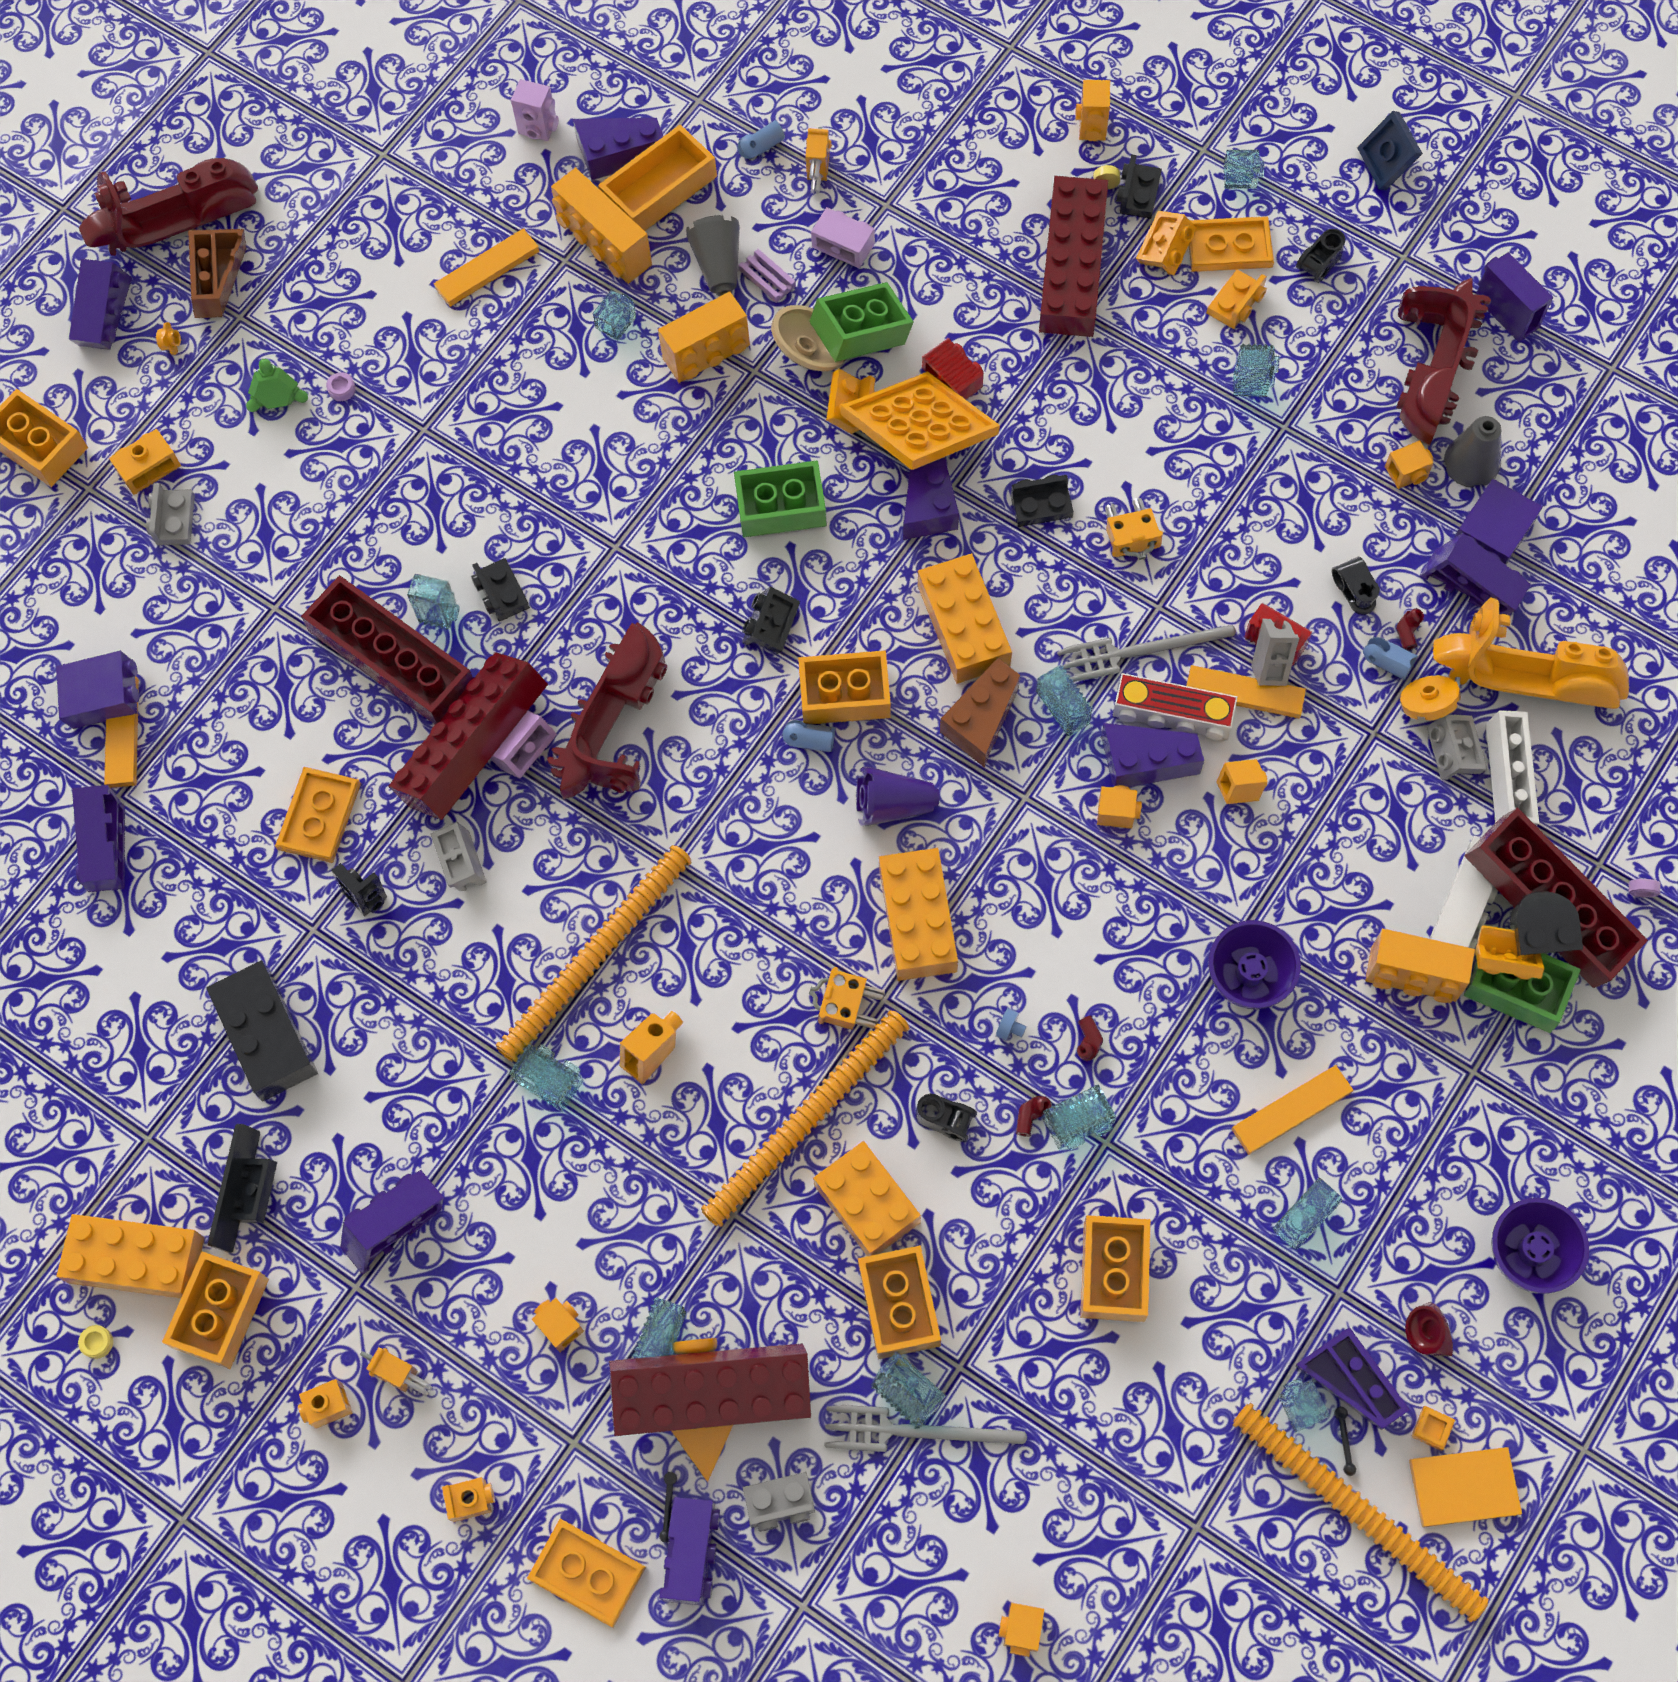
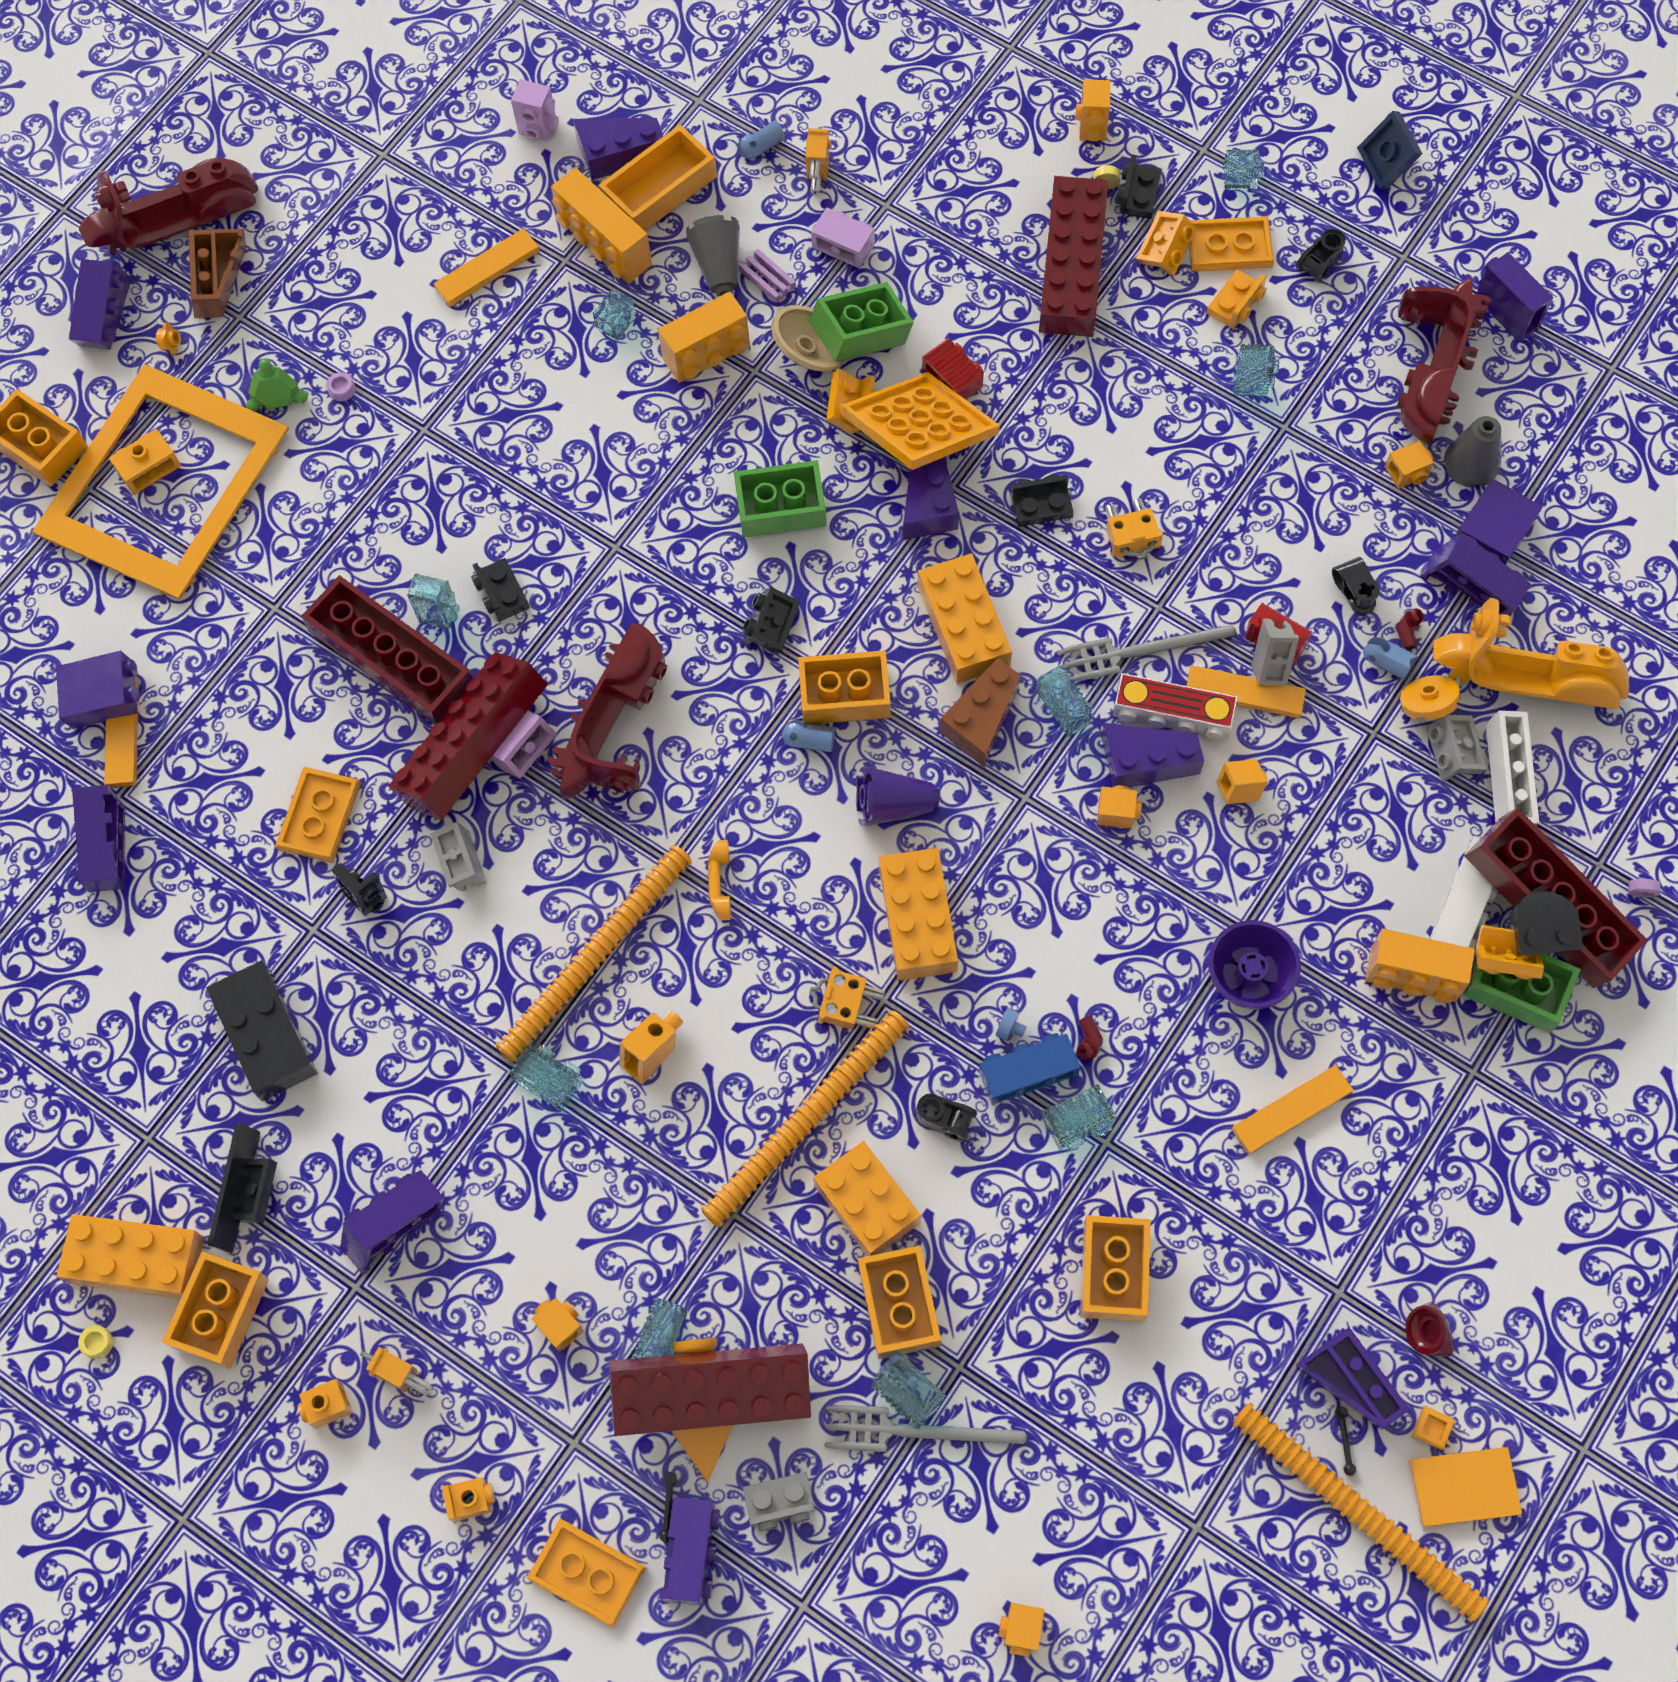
(126, 558): none -> light orange door
(170, 516): light grey bracket -> none
(720, 904): none -> light orange bar
(1029, 1068): none -> blue brick
(1029, 1112): dark red arm -> none
(1303, 1404): clear light blue brick -> none
(1307, 1214): clear light blue brick -> none
(1555, 1241): dark purple piece -> none

